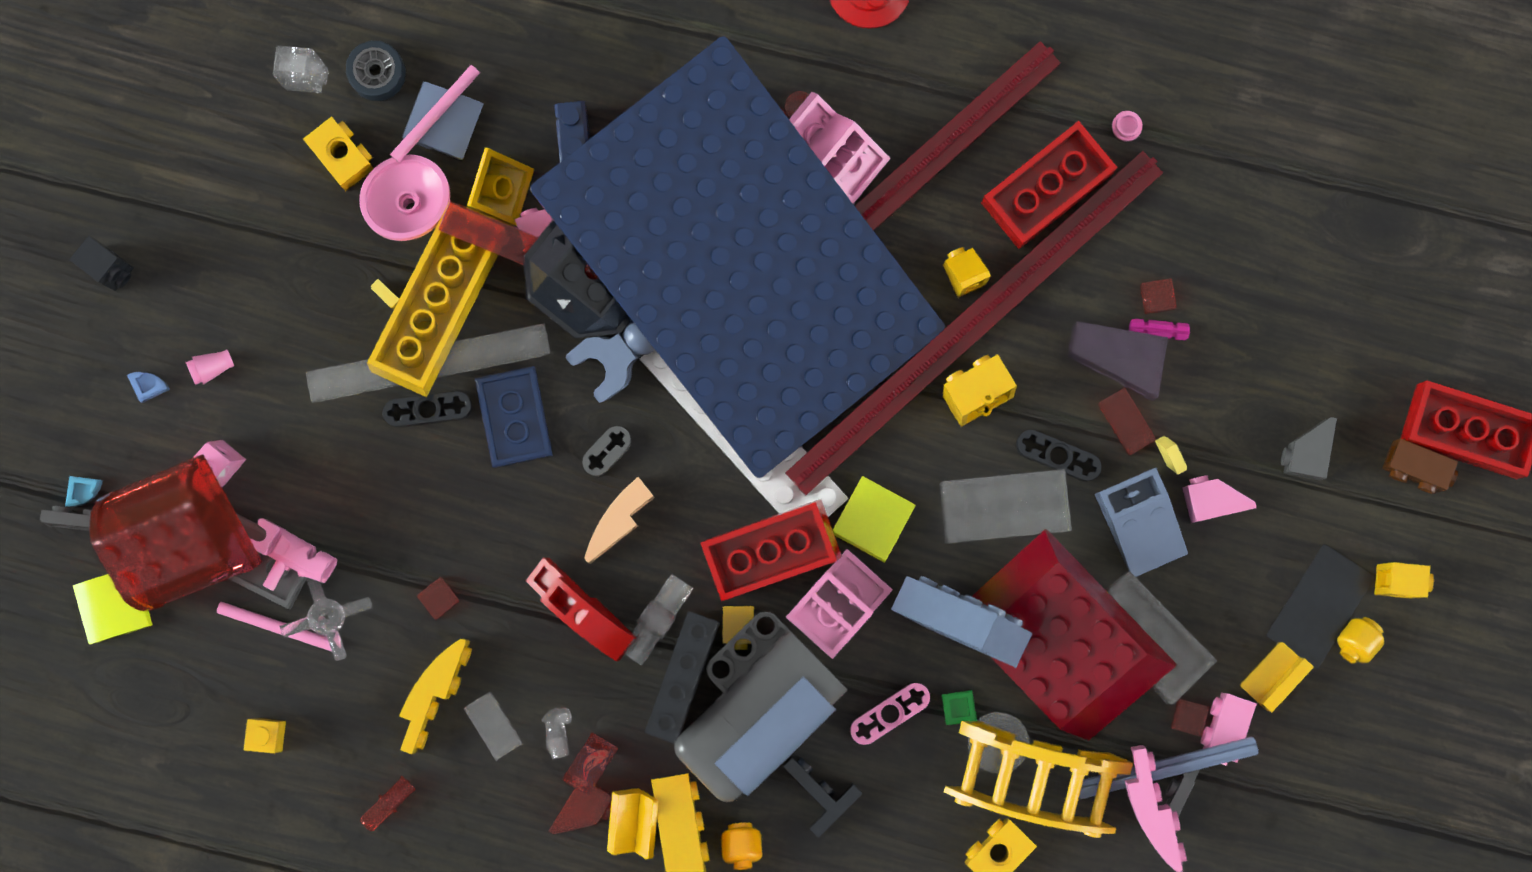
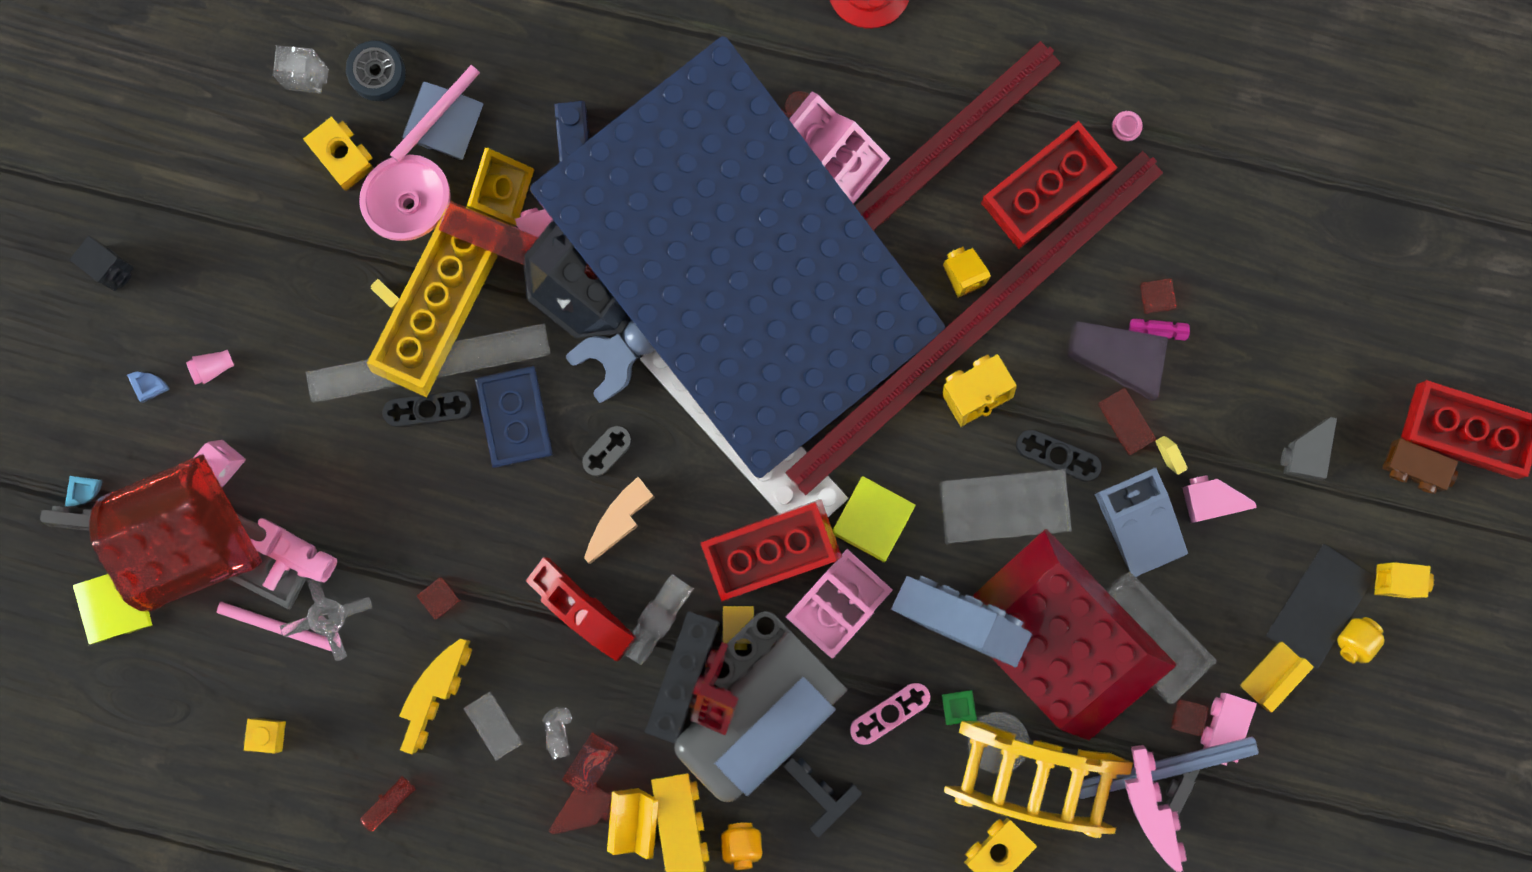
(712, 705): none -> dark red bracket

